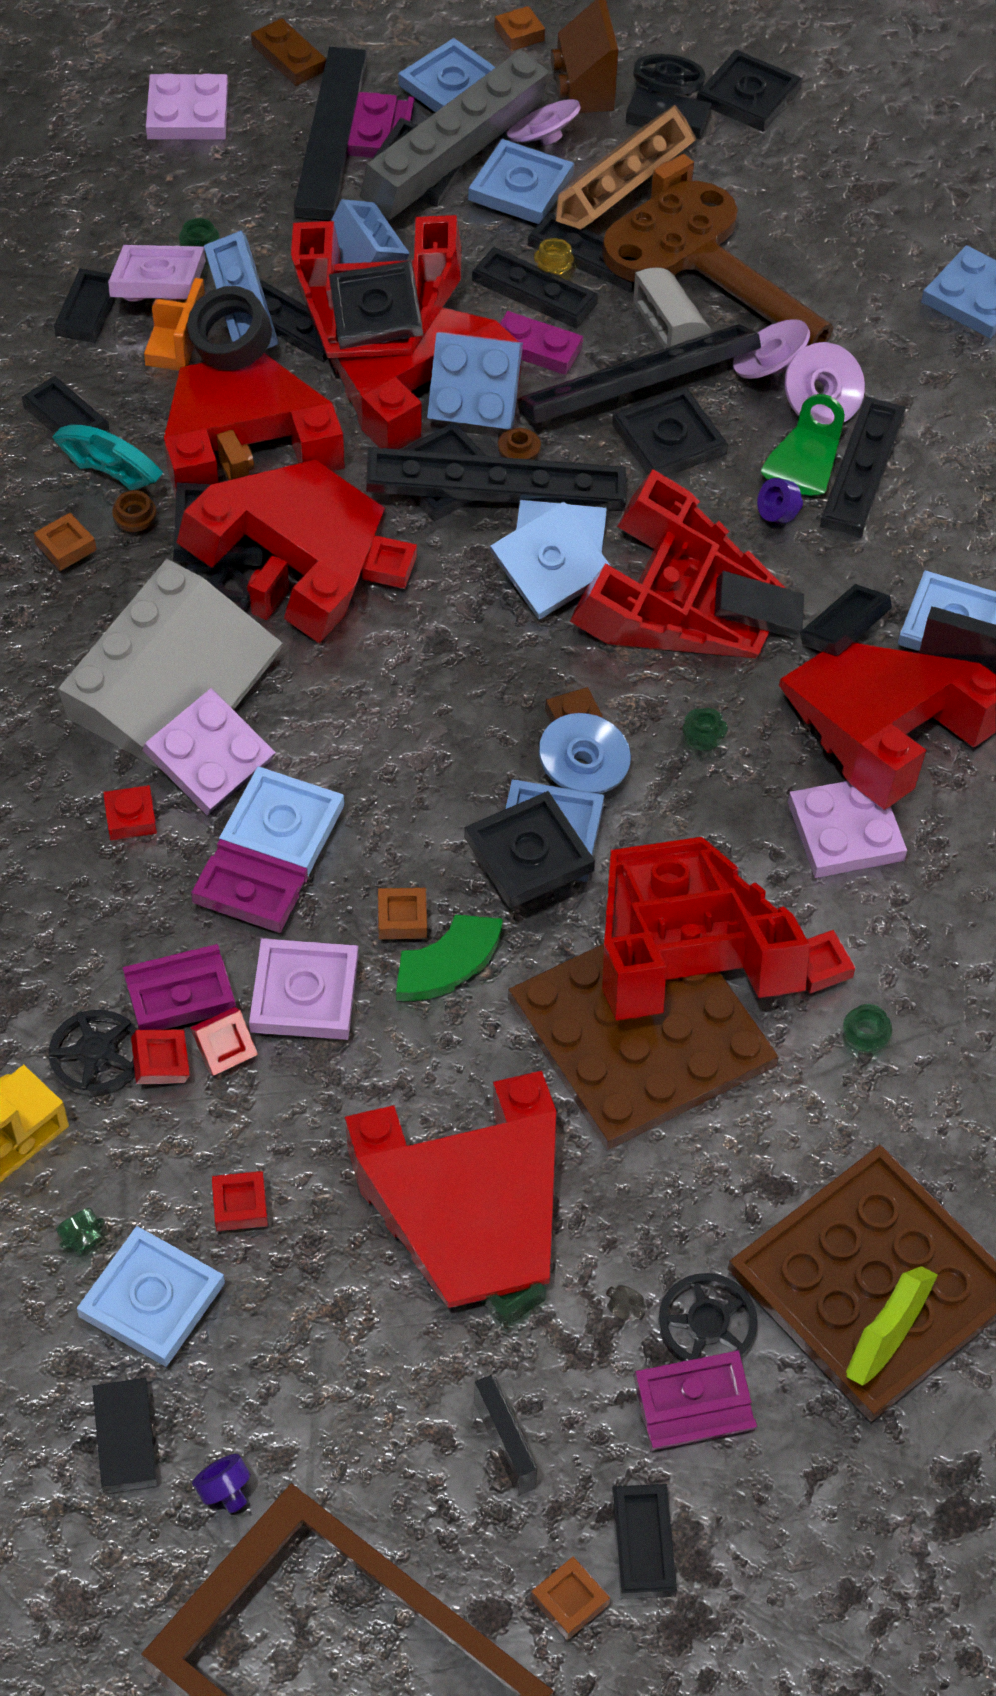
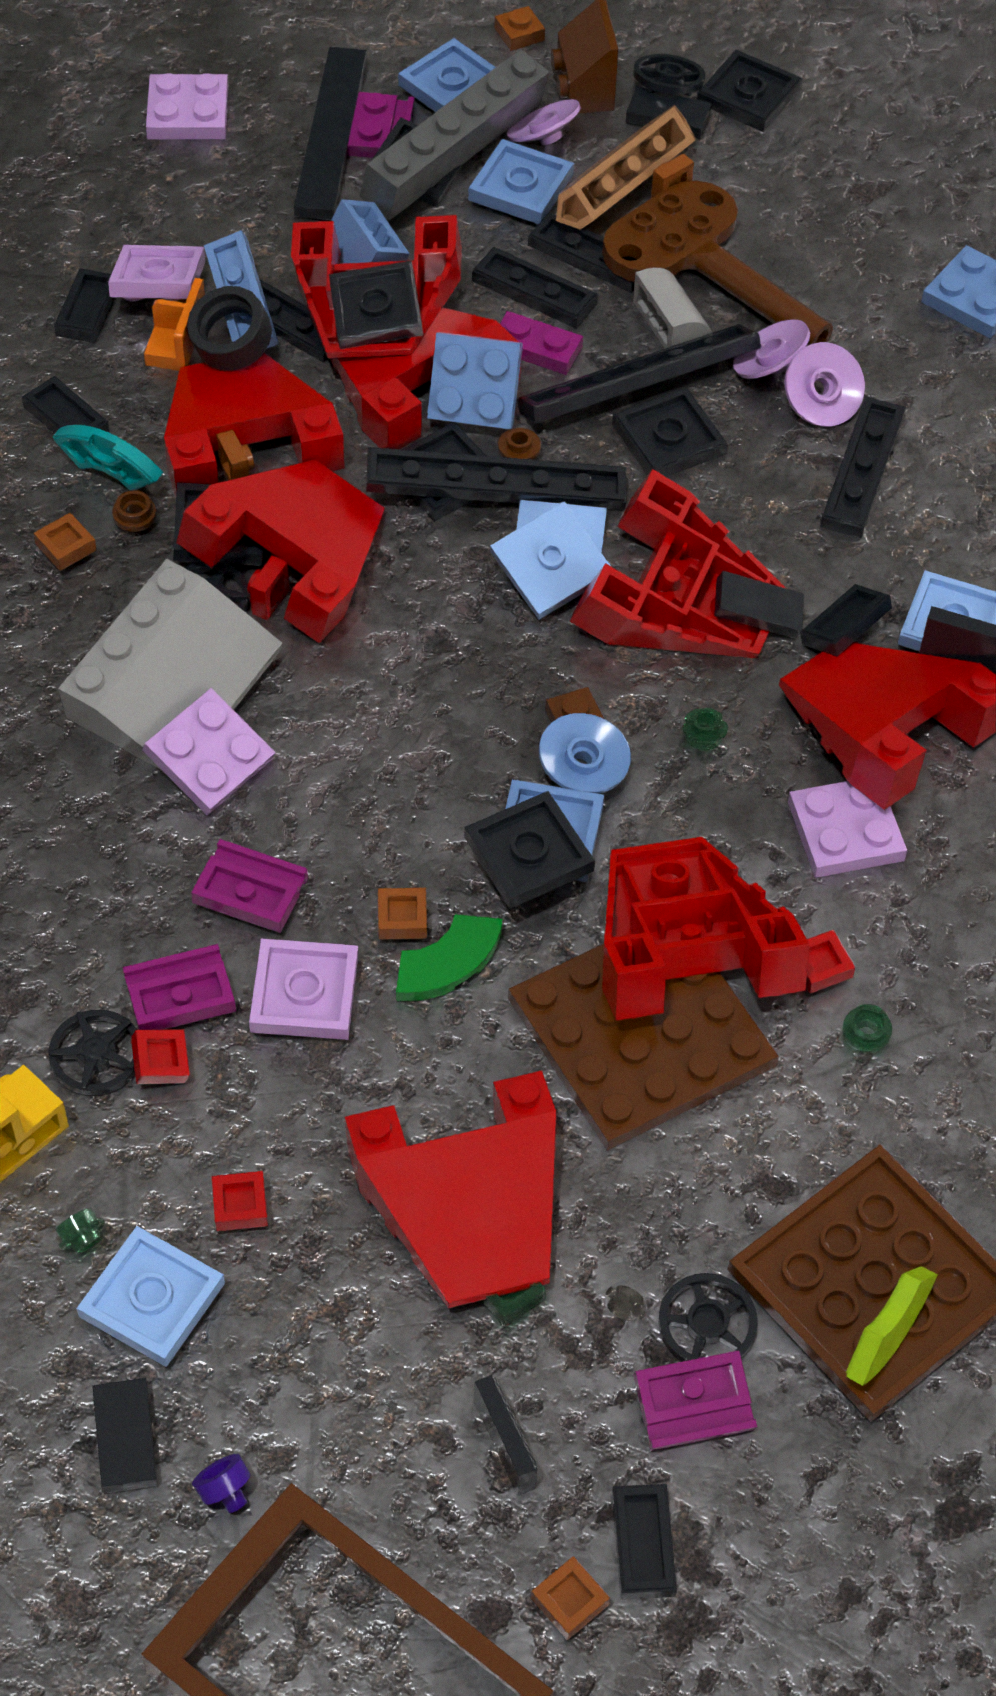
(129, 812): red plate -> none
(198, 233): clear green plate -> none
(224, 1041): plate -> none
(284, 818): light blue plate -> none
(288, 51): reddish brown plate -> none
(389, 562): red plate -> none
(554, 256): clear yellow plate -> none
(779, 500): dark purple tile -> none
(809, 449): green piece -> none

